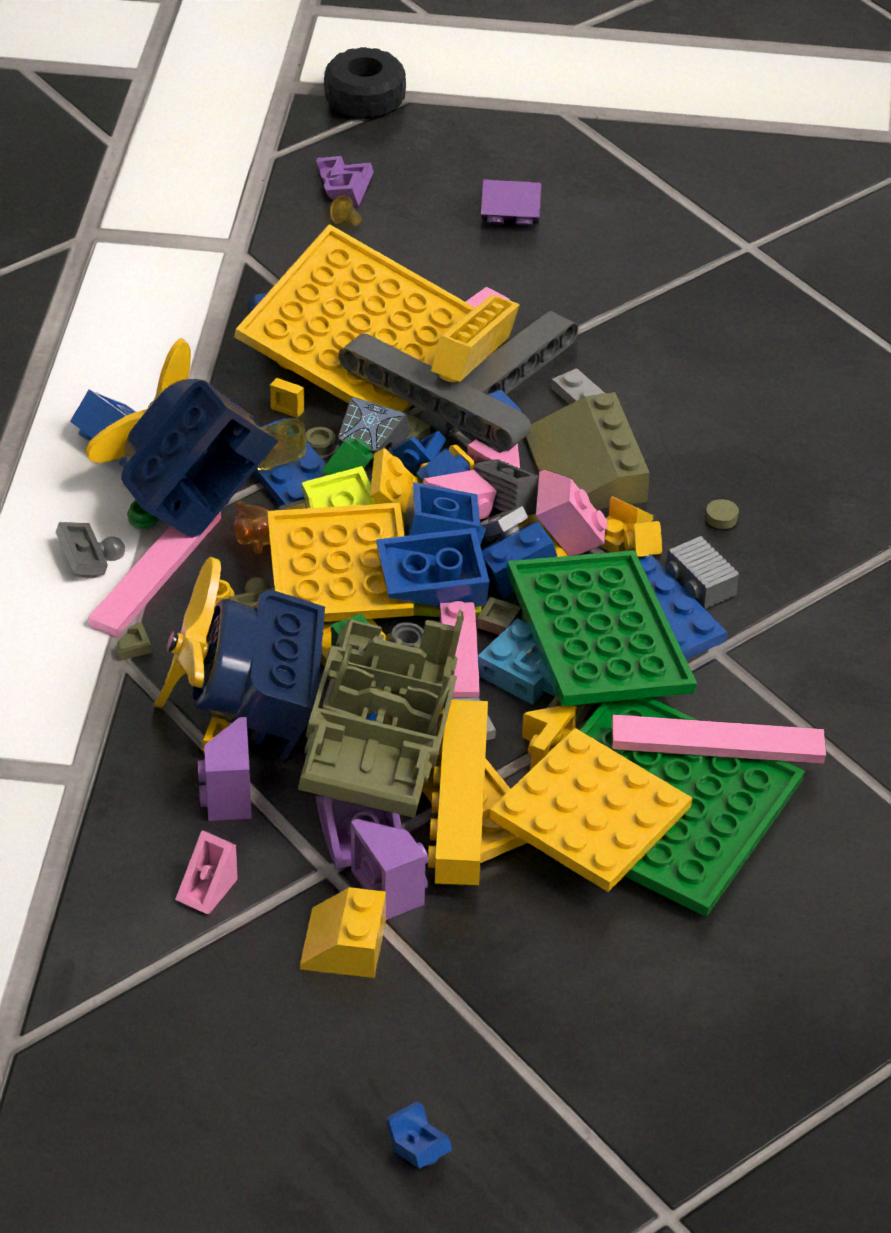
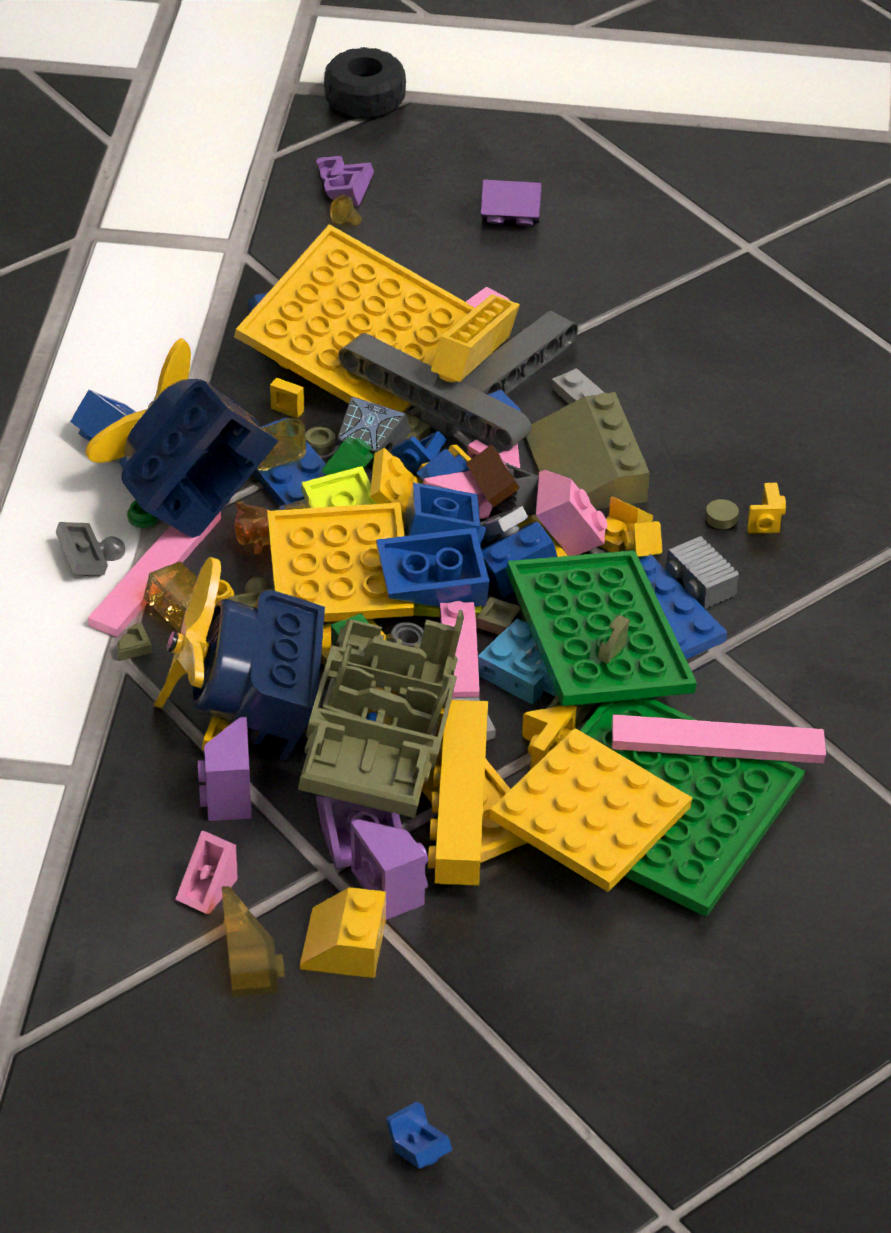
(170, 592): none -> clear yellow slope
(250, 950): none -> clear yellow slope
(492, 475): none -> reddish brown tile
(617, 640): none -> olive tile
(767, 517): none -> yellow bracket

